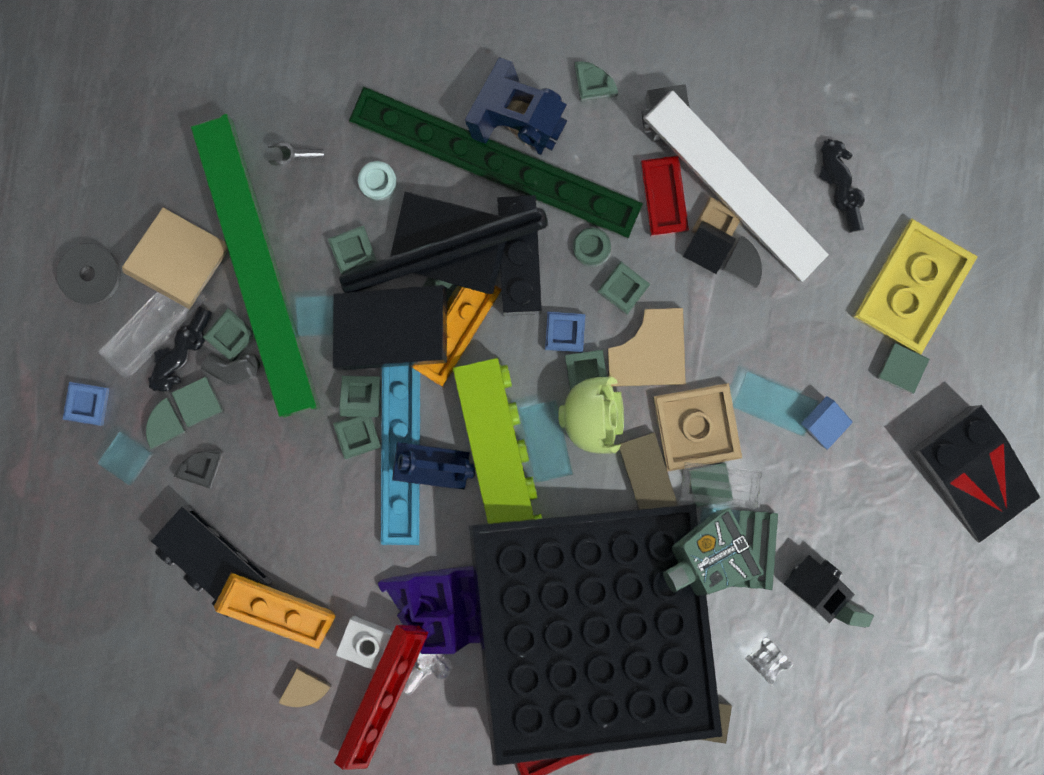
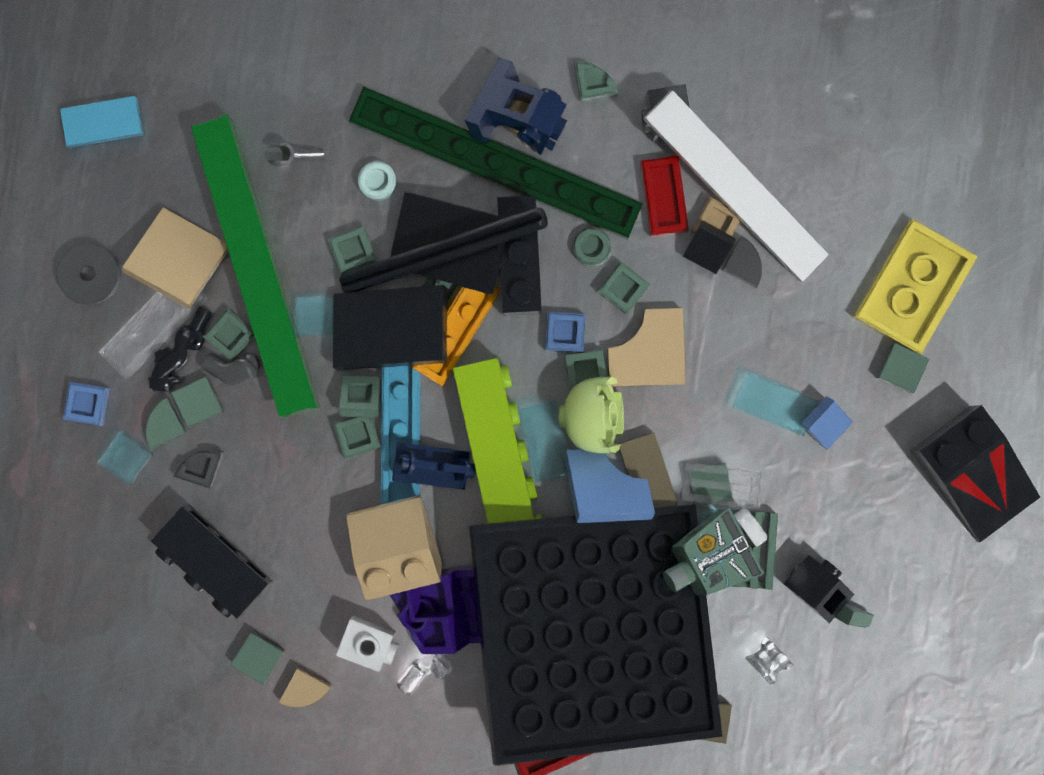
(102, 122): none -> medium azure tile
(257, 657): none -> sand green tile
(274, 611): light orange tile -> none
(381, 697): red tile -> none
(393, 548): none -> tan slope
(603, 491): none -> medium blue tile
(697, 426): tan tile -> none
(750, 528): none -> white tile
(834, 170): black animal -> none

